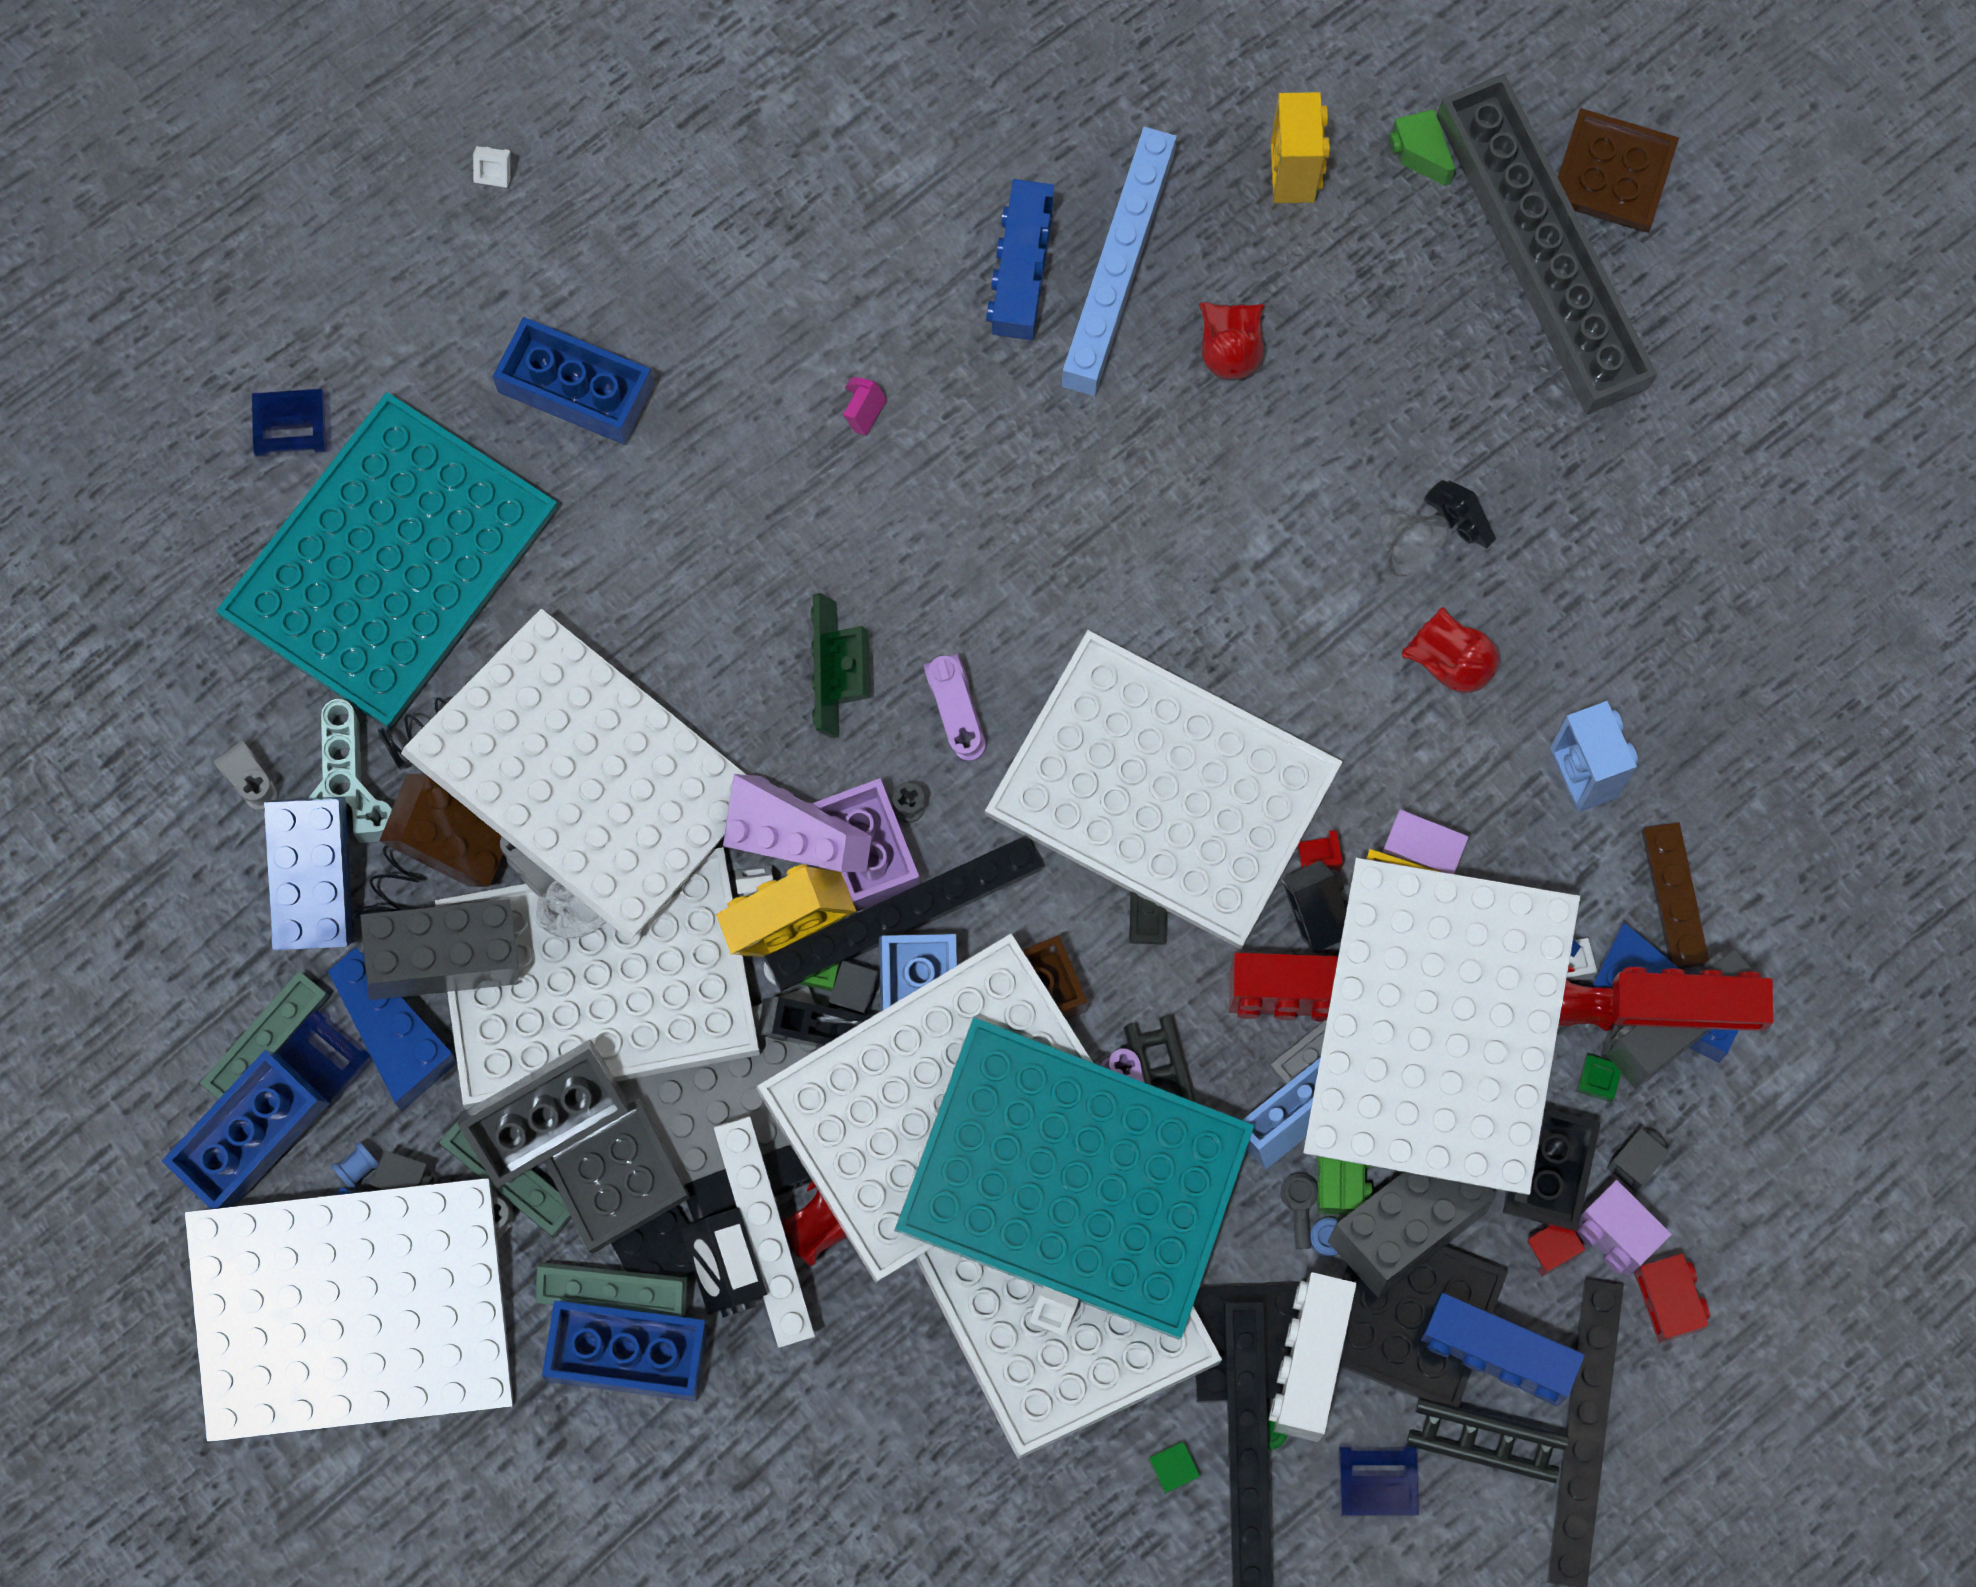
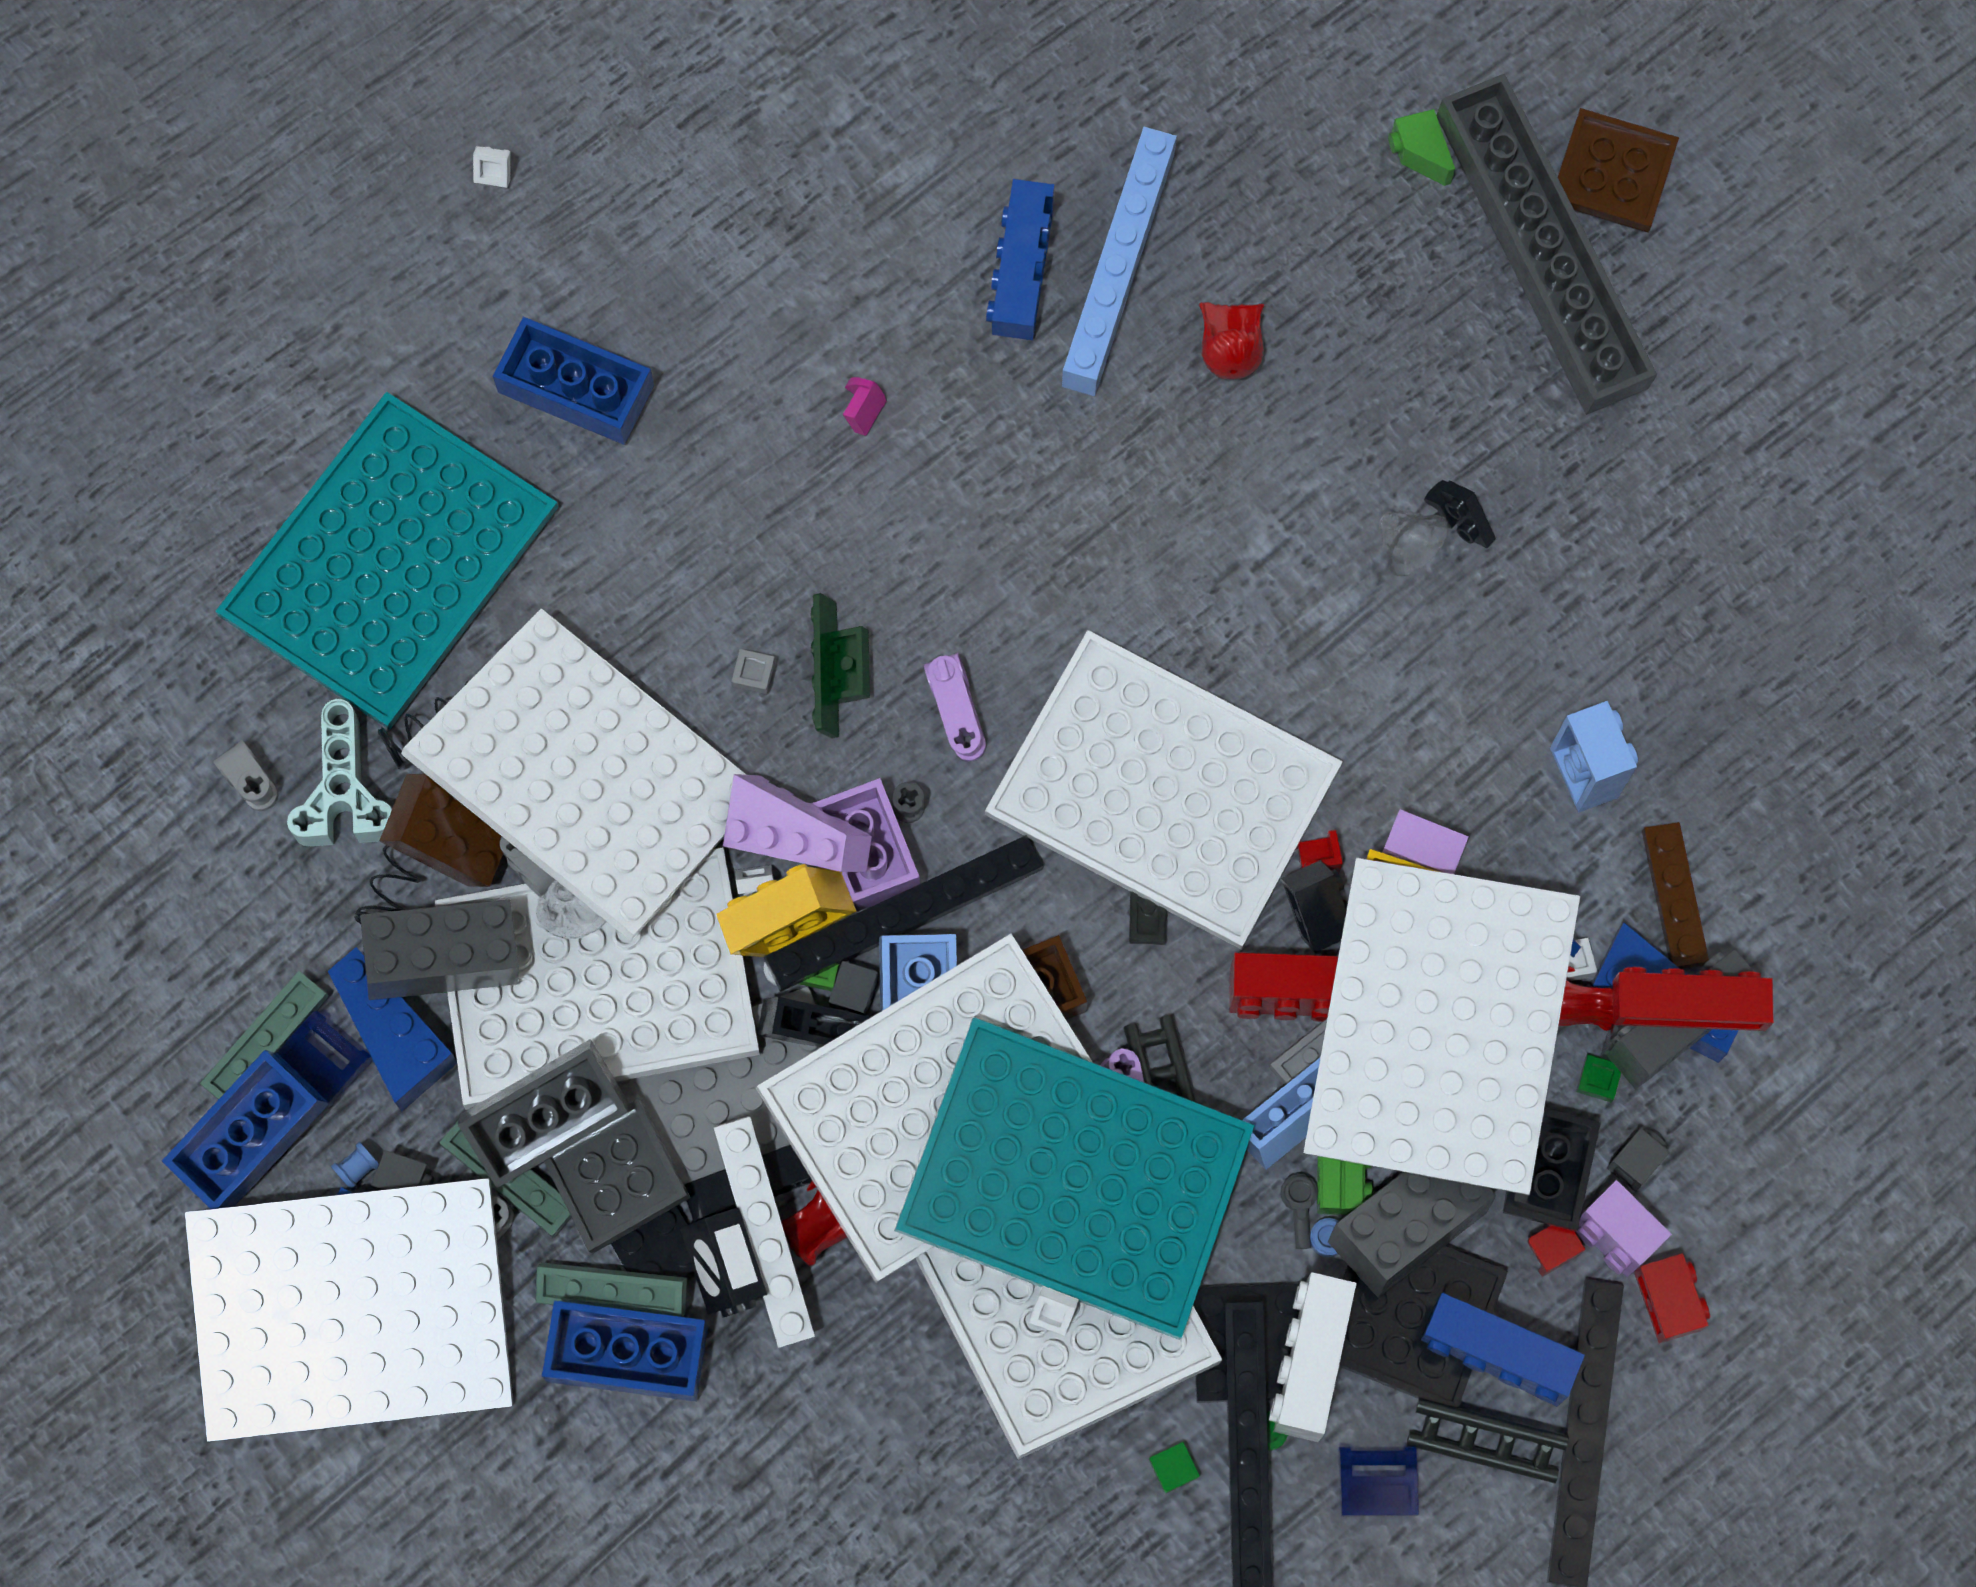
(288, 411): clear blue plate -> none
(308, 873): brick -> none
(753, 671): none -> light grey plate
(1298, 147): yellow brick -> none
(1454, 654): red piece -> none

